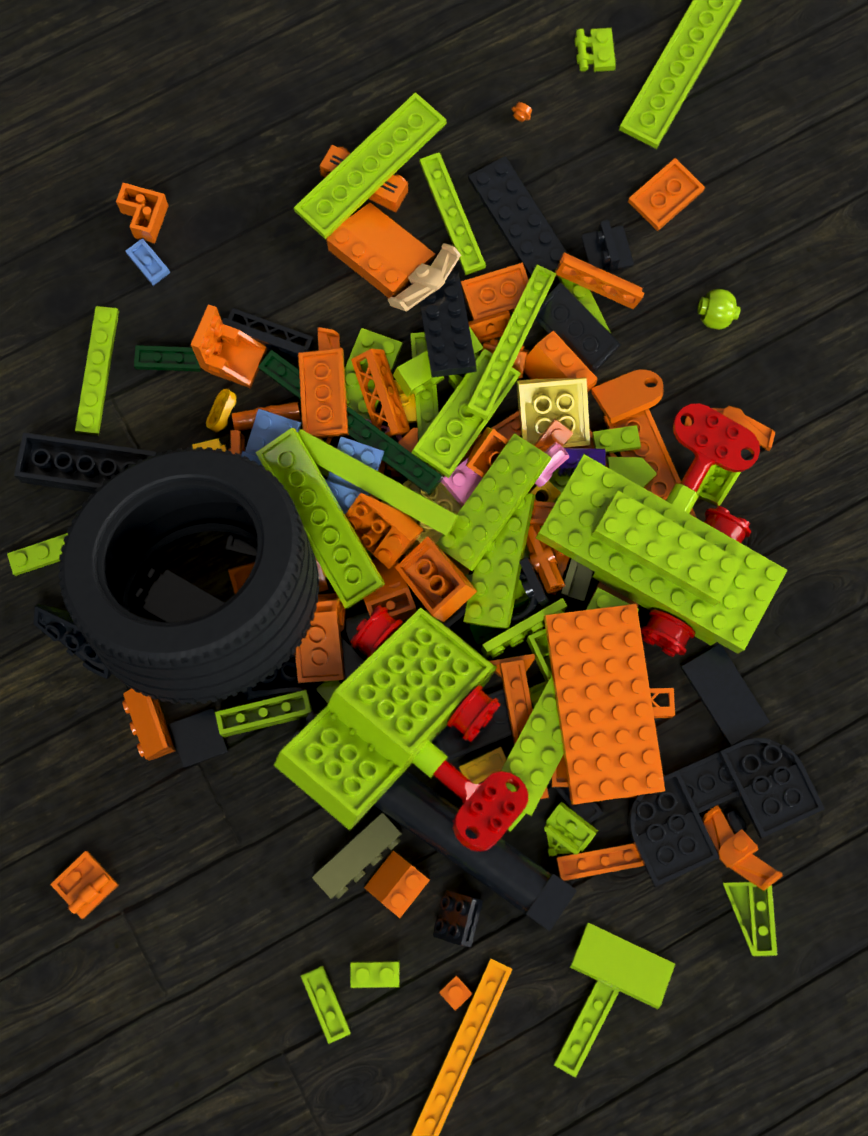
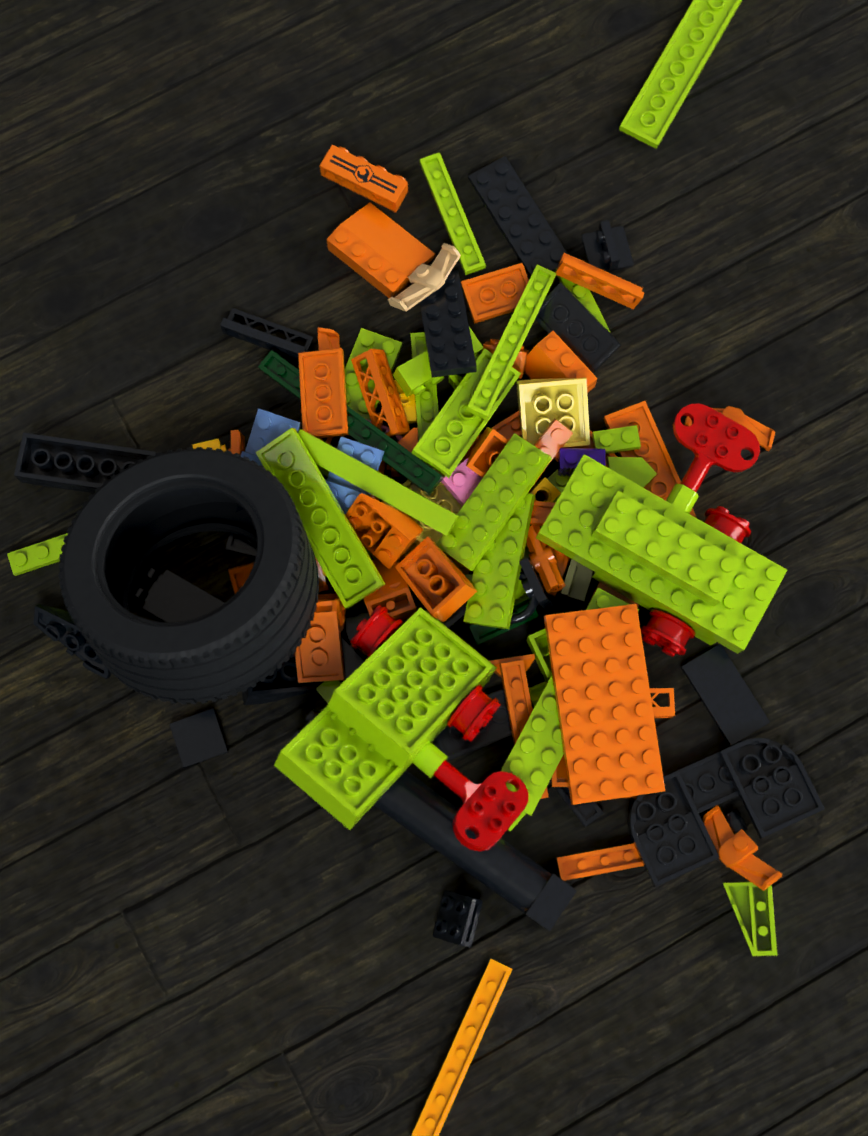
(84, 885): orange plate -> none
(97, 371): lime plate -> none
(146, 208): orange brick -> none
(147, 261): medium blue plate -> none
(148, 725): orange slope -> none
(166, 358): dark green plate -> none
(221, 409): yellow plate -> none
(226, 350): orange bracket -> none
(245, 419): orange axle -> none
(263, 713): lime brick -> none
(325, 1004): lime tile -> none
(356, 856): olive brick -> none
(370, 165): lime plate -> none
(375, 974): lime brick -> none
(396, 884): orange slope -> none
(455, 993): orange plate -> none
(484, 766): yellow plate -> none
(490, 326): orange plate -> none
(516, 634): lime plate -> none
(522, 112): orange plate -> none
(558, 457): bright pink piece -> none
(567, 831): lime slope -> none
(586, 1028): lime plate -> none
(602, 49): lime plate -> none
(622, 965): lime tile -> none
(628, 394): orange tile -> none
(666, 194): orange plate -> none
(716, 485): lime bracket -> none
(719, 309): lime plant -> none

